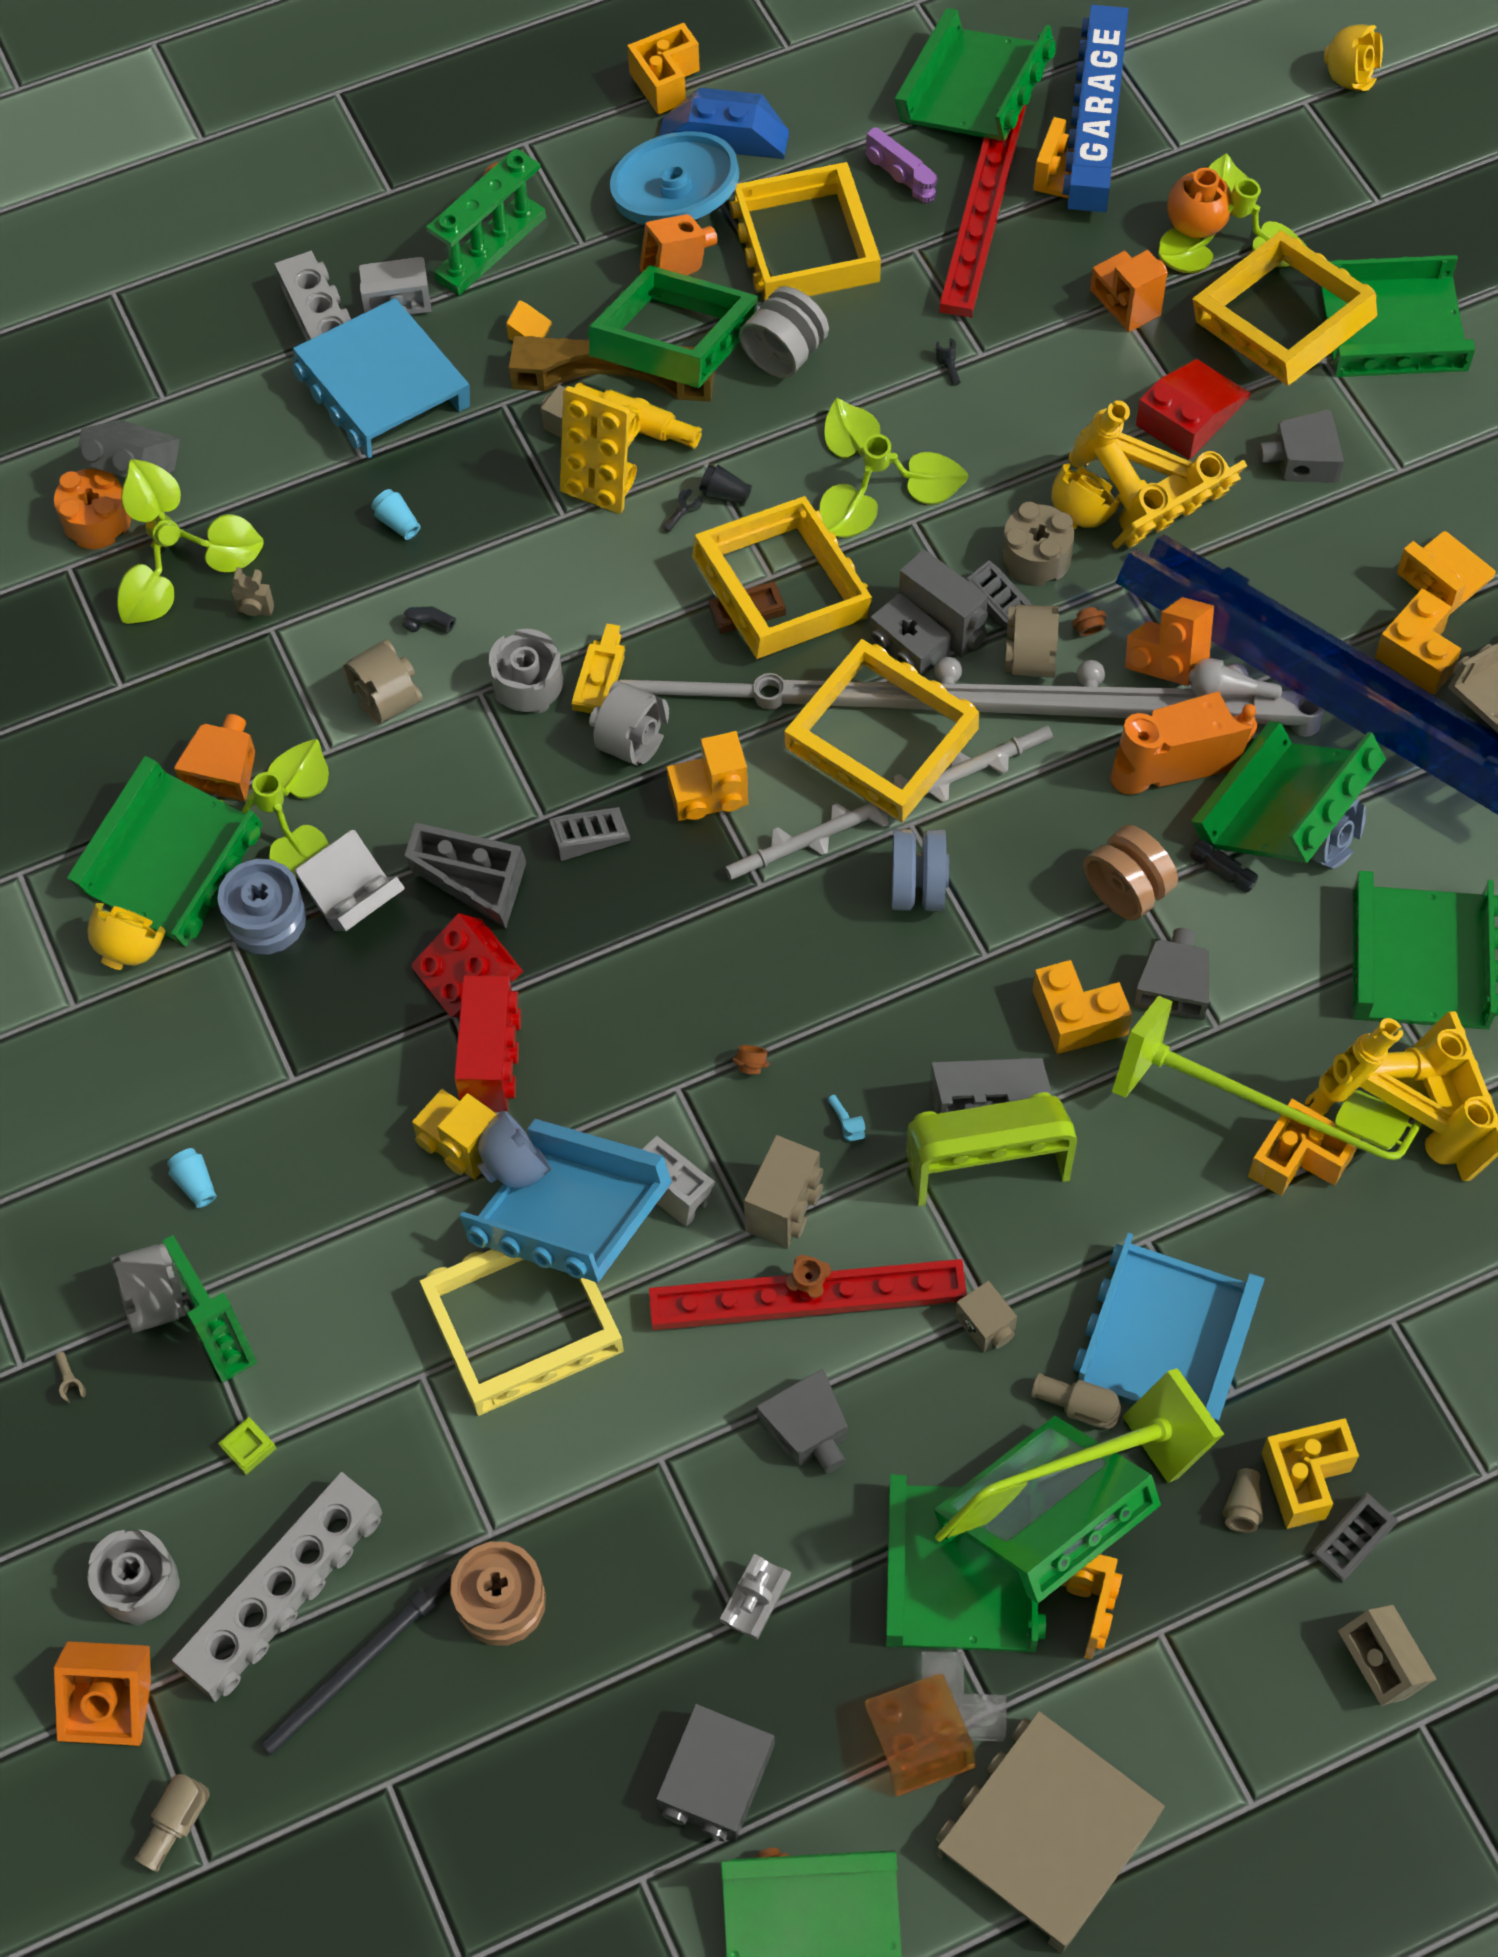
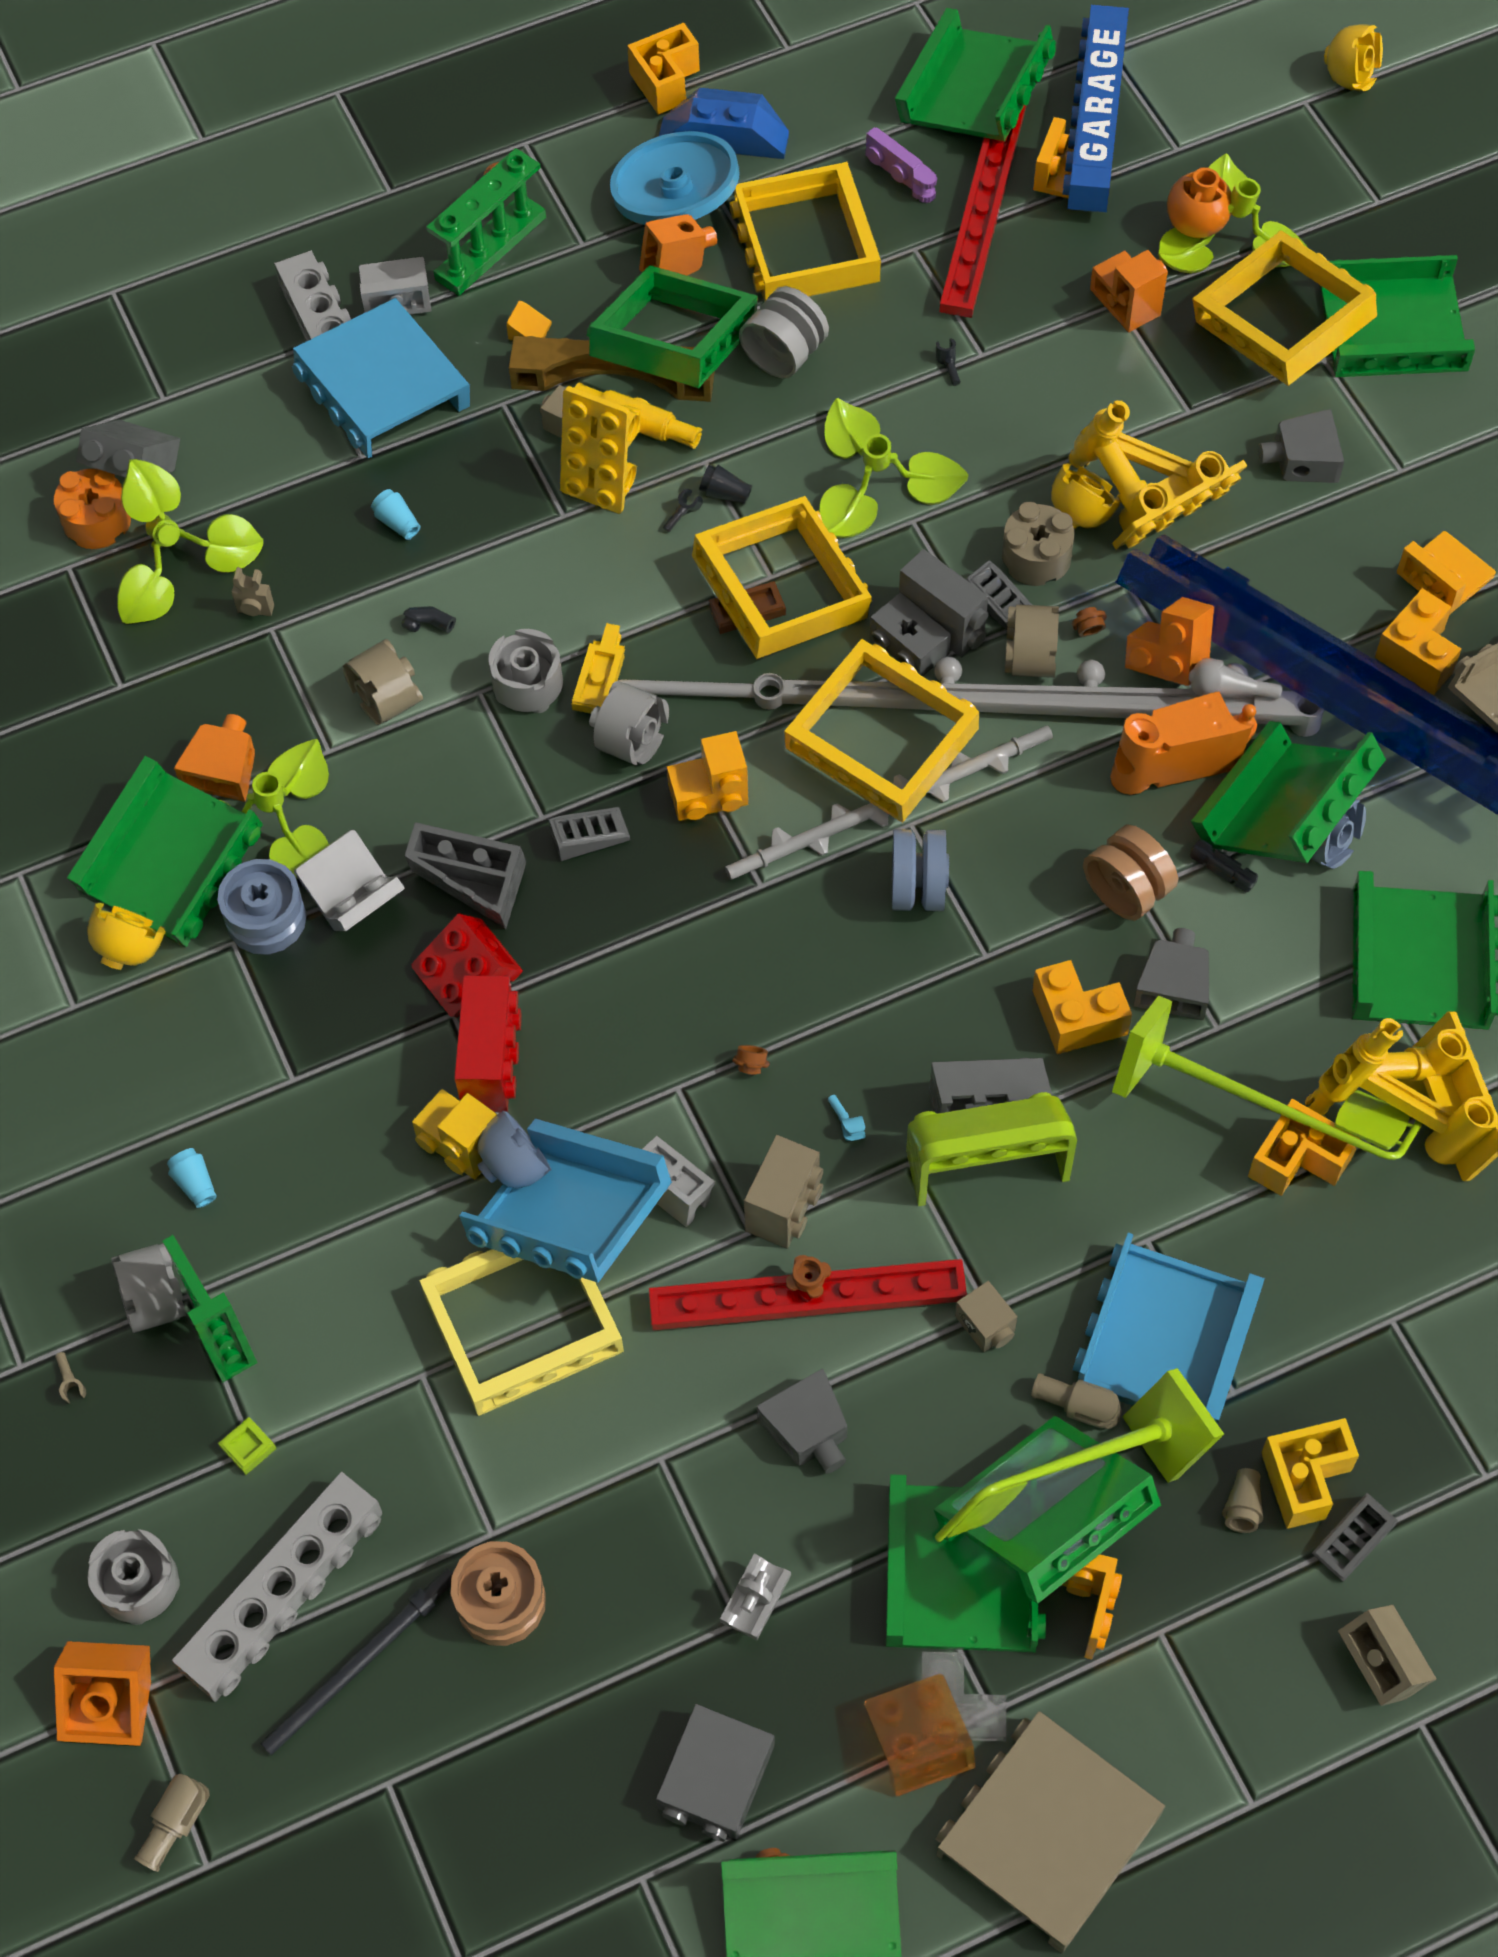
(1189, 407): red slope -> none

